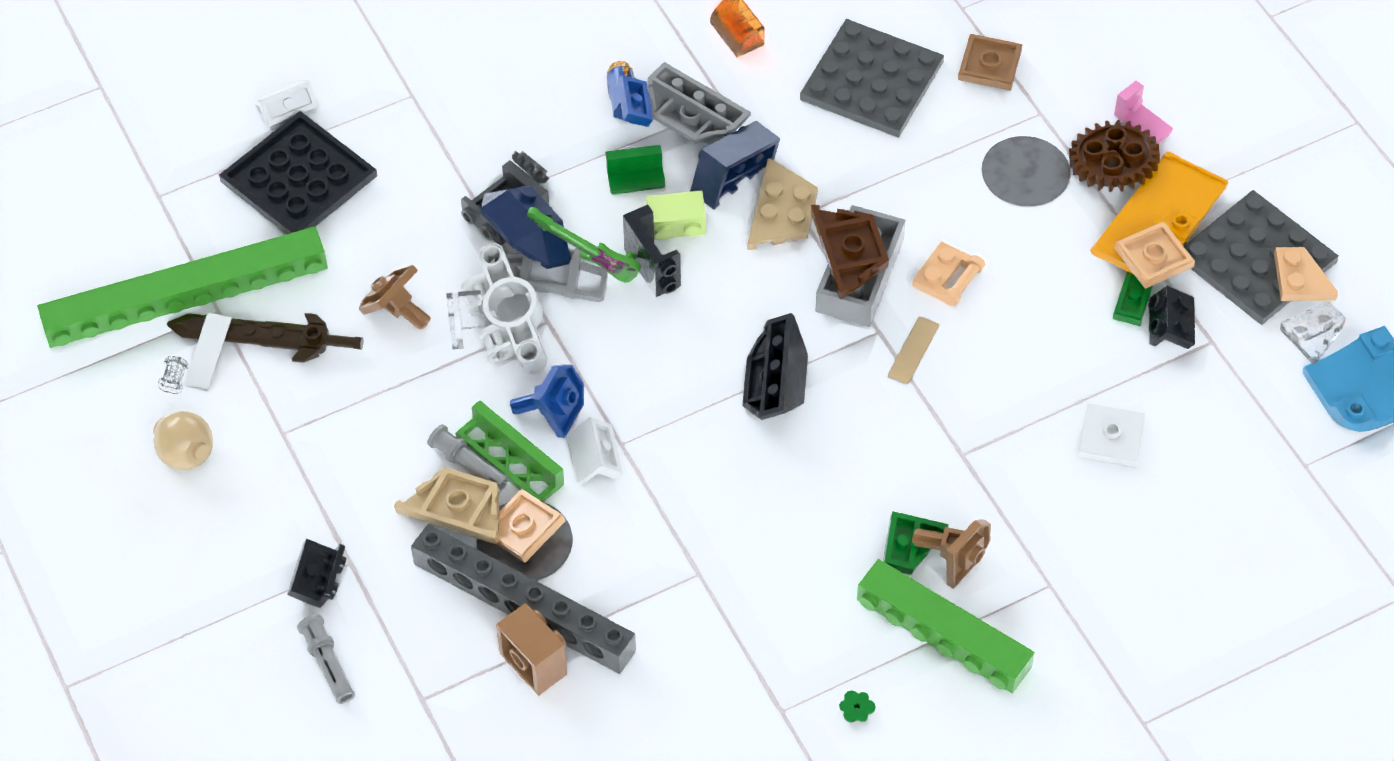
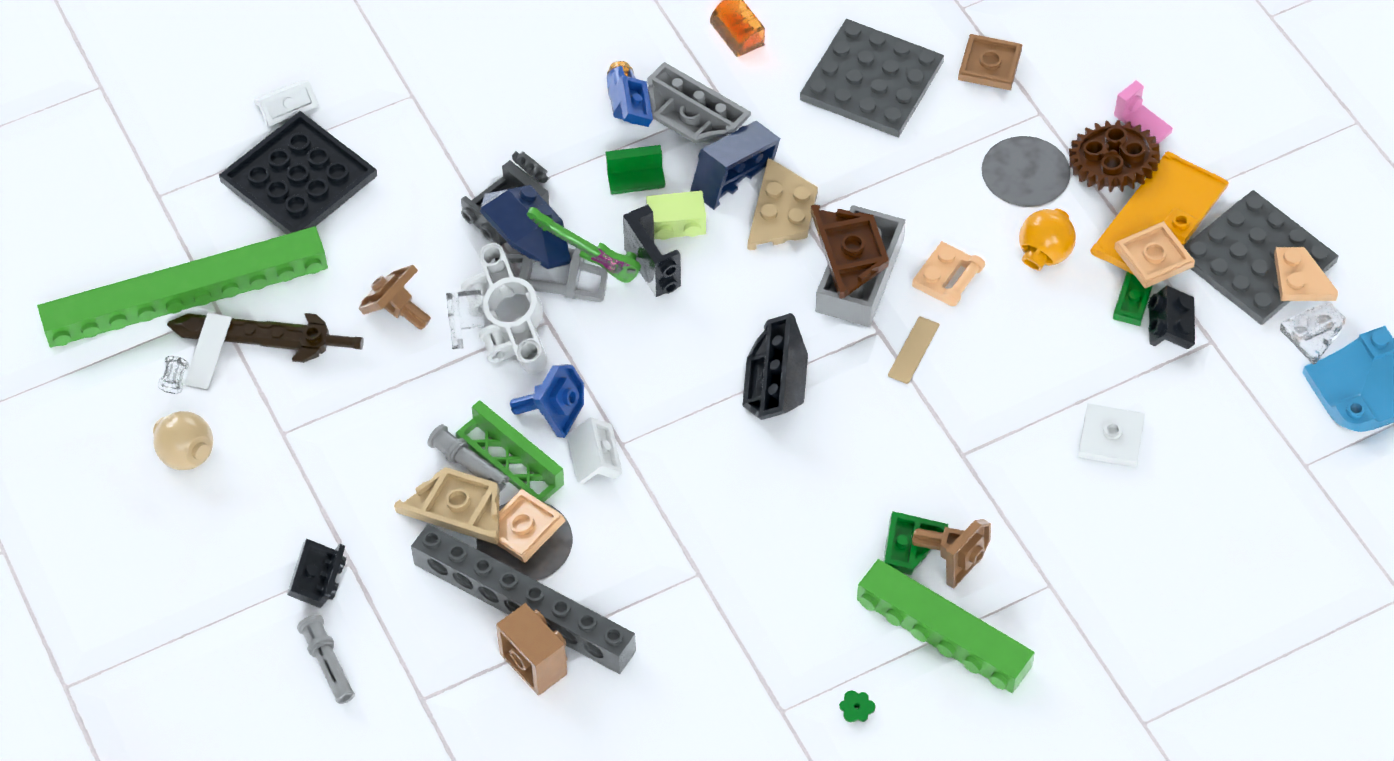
(1046, 238): none -> light orange brick

